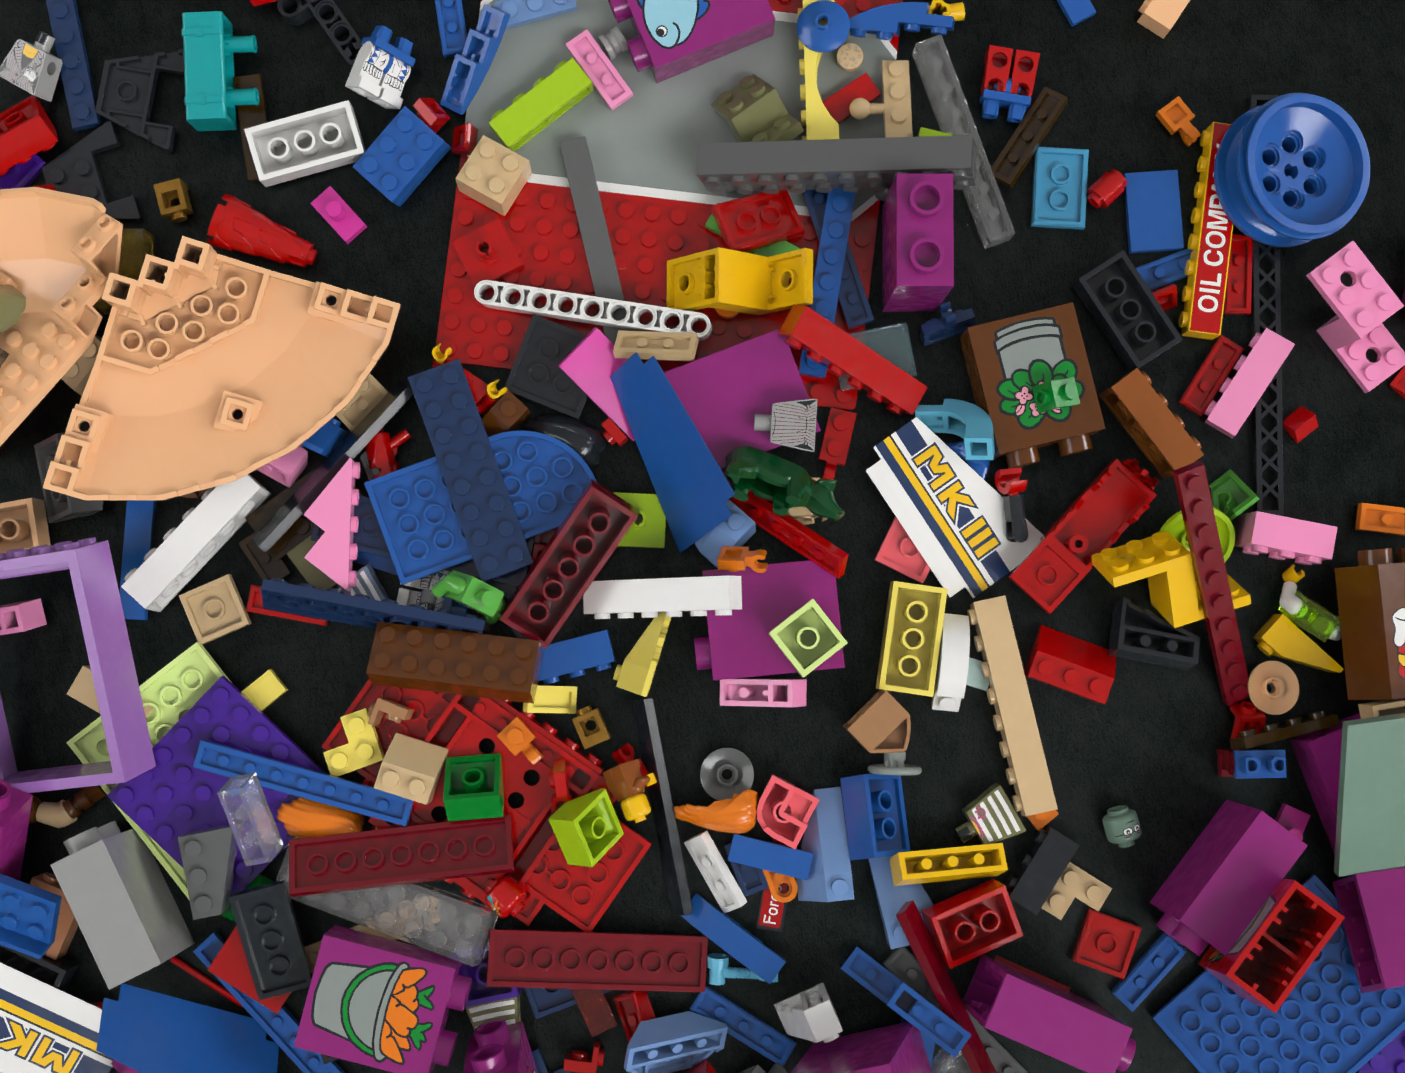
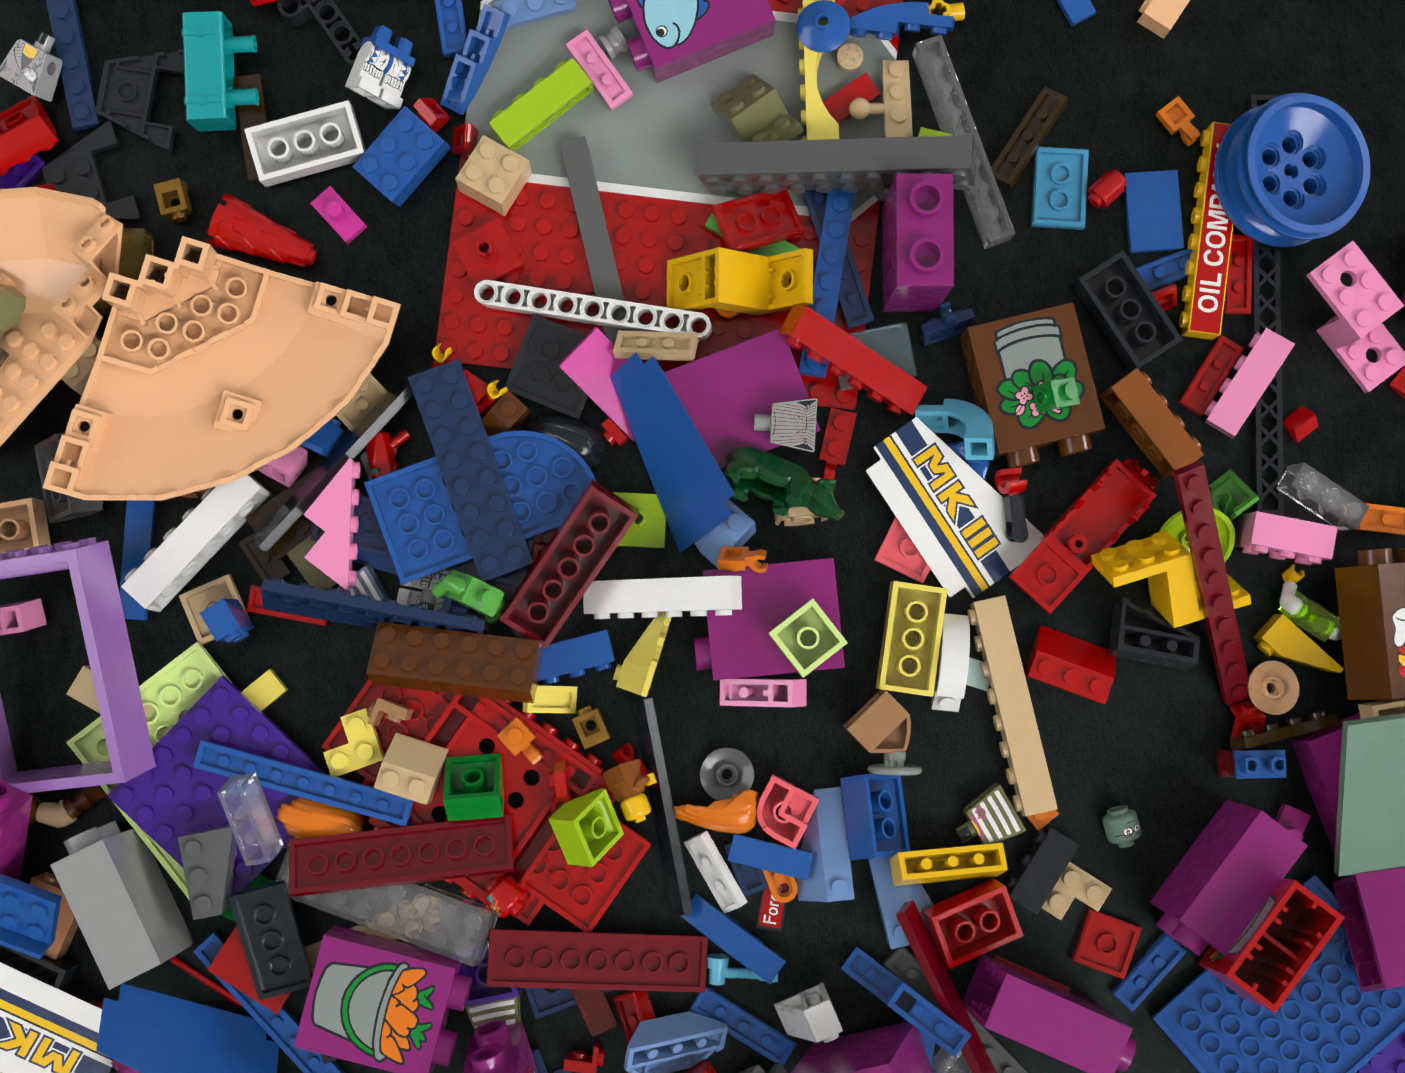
(227, 620): none -> blue brick
(794, 534): red tile -> none
(1005, 91): red hips -> none
(1322, 497): none -> clear brick

